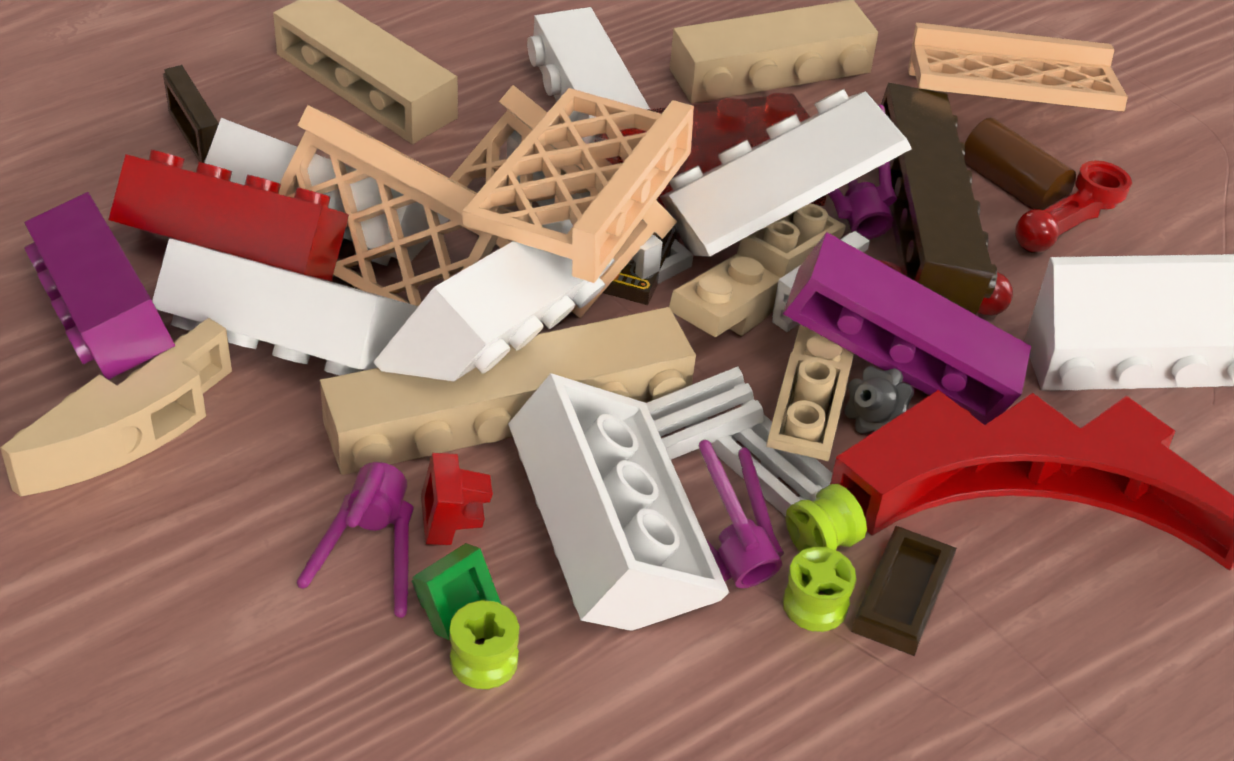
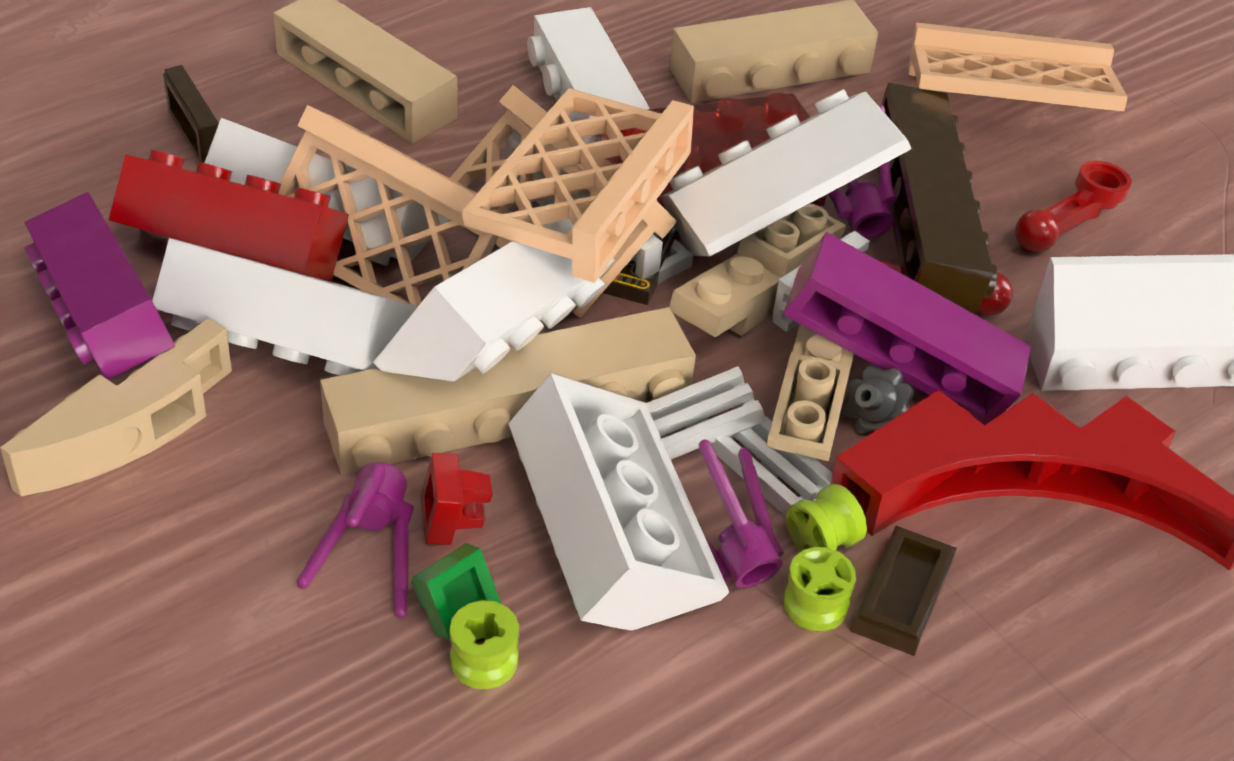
(1017, 165): reddish brown brick -> none

